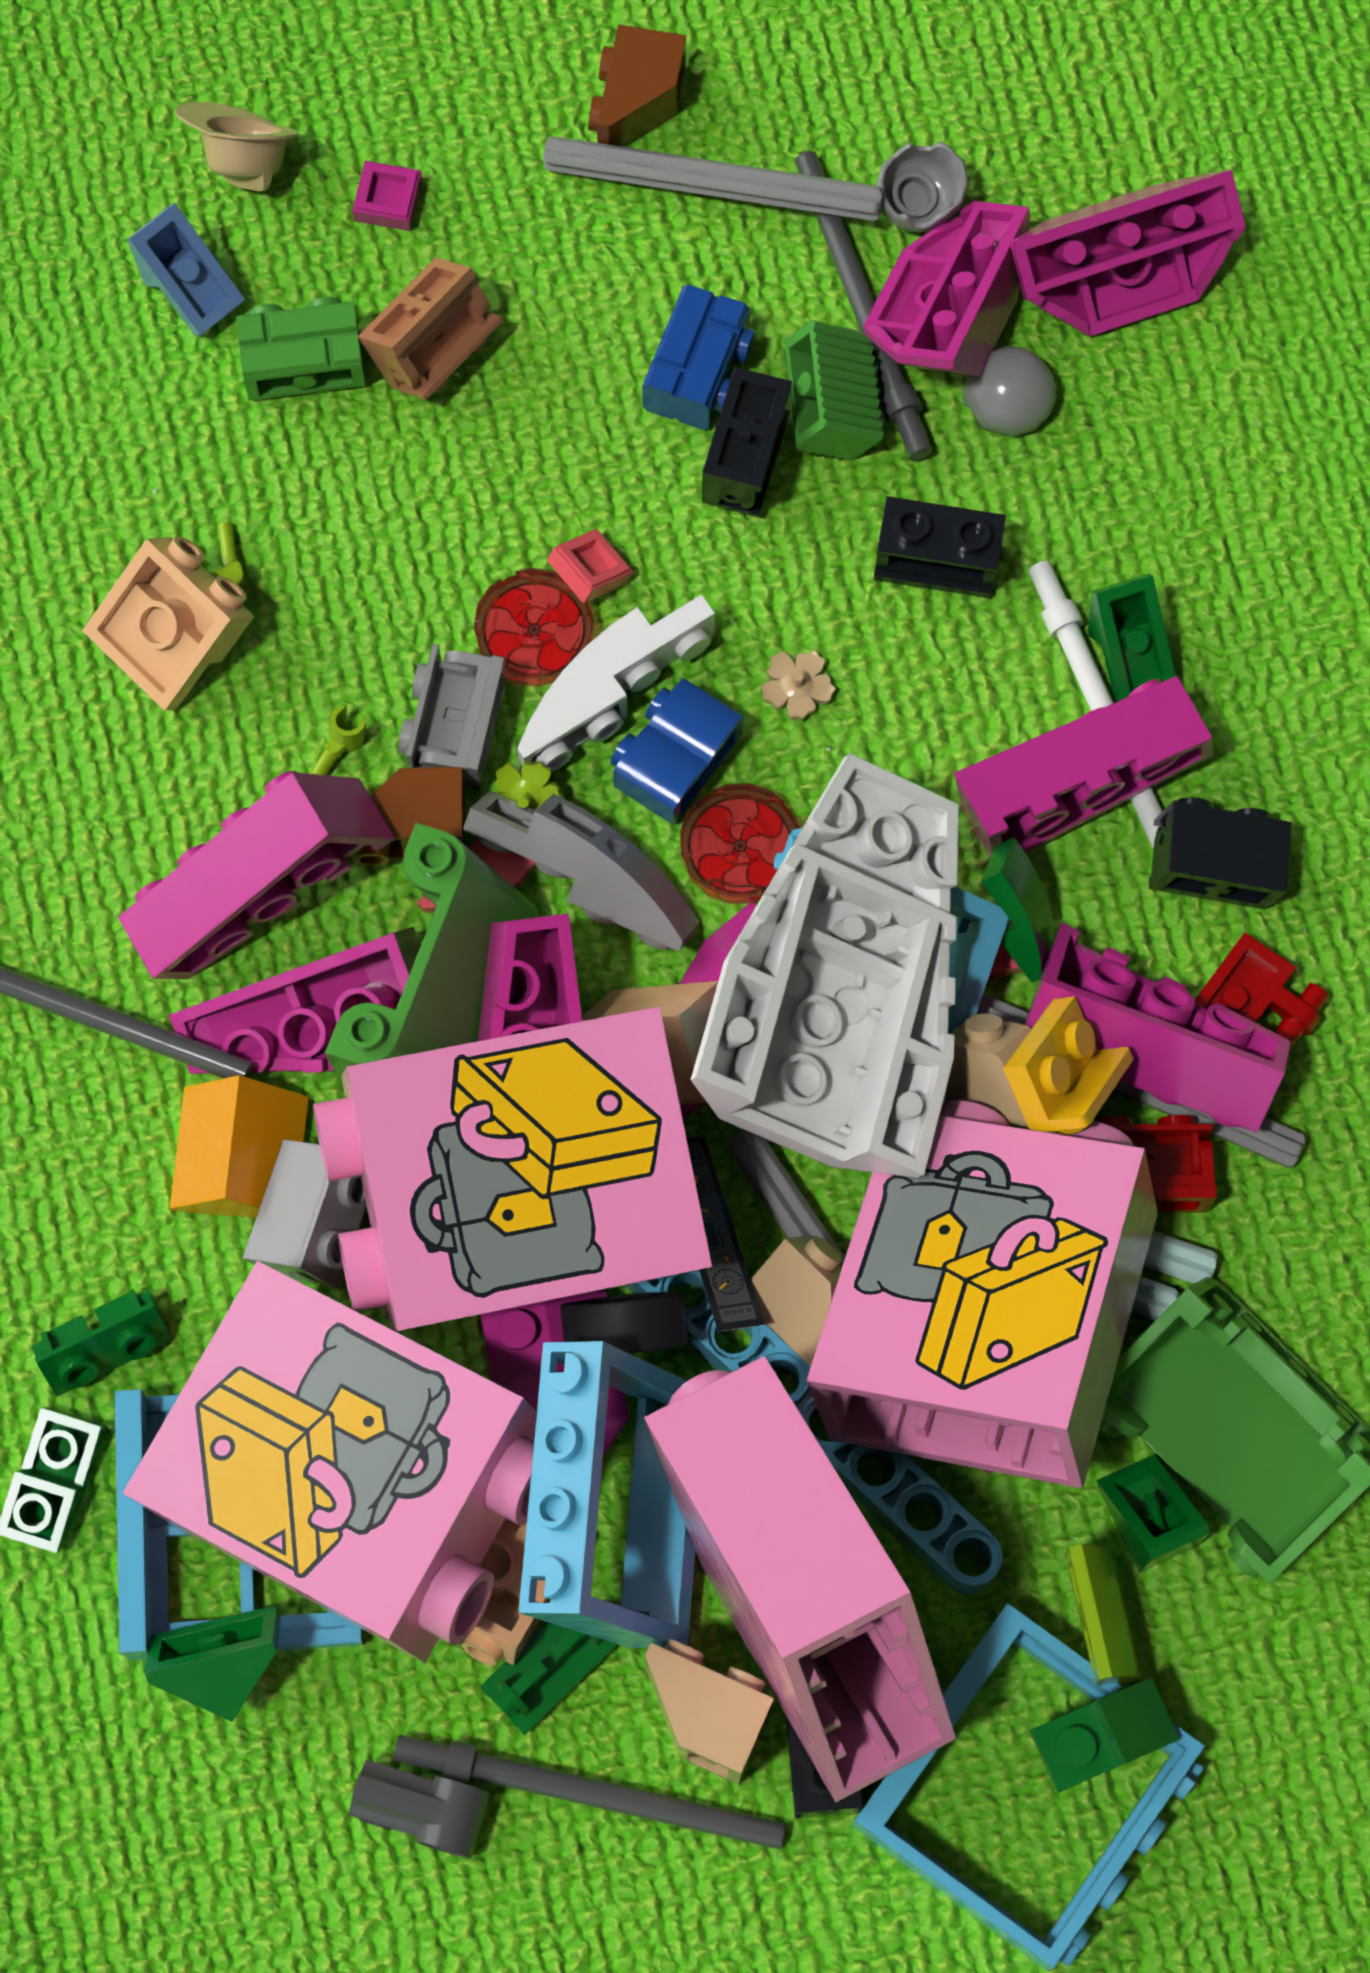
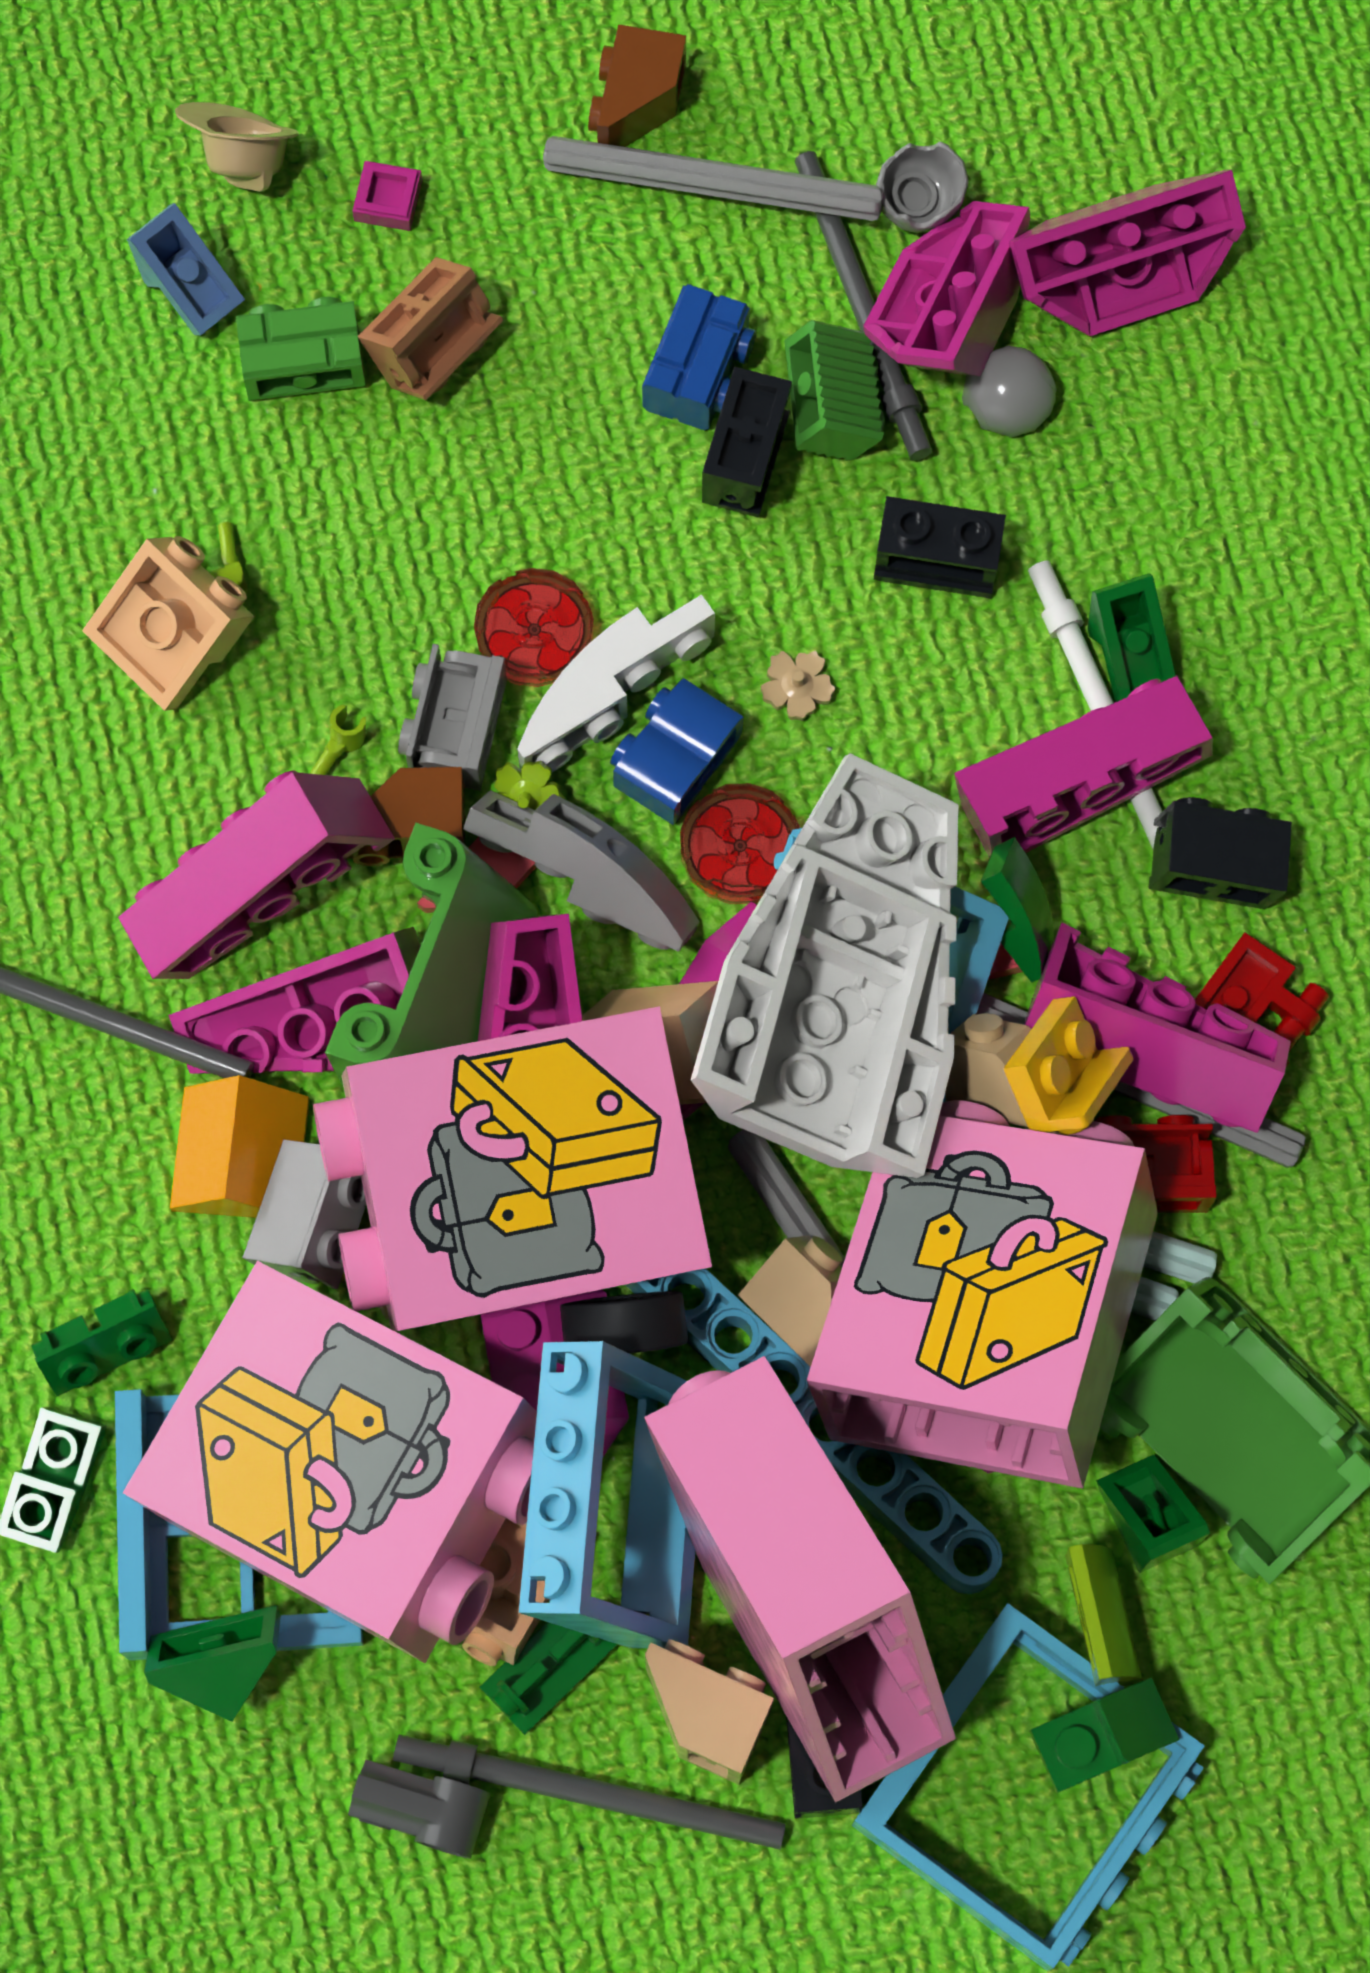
(590, 566): coral tile -> none
(727, 1281): sticker -> none

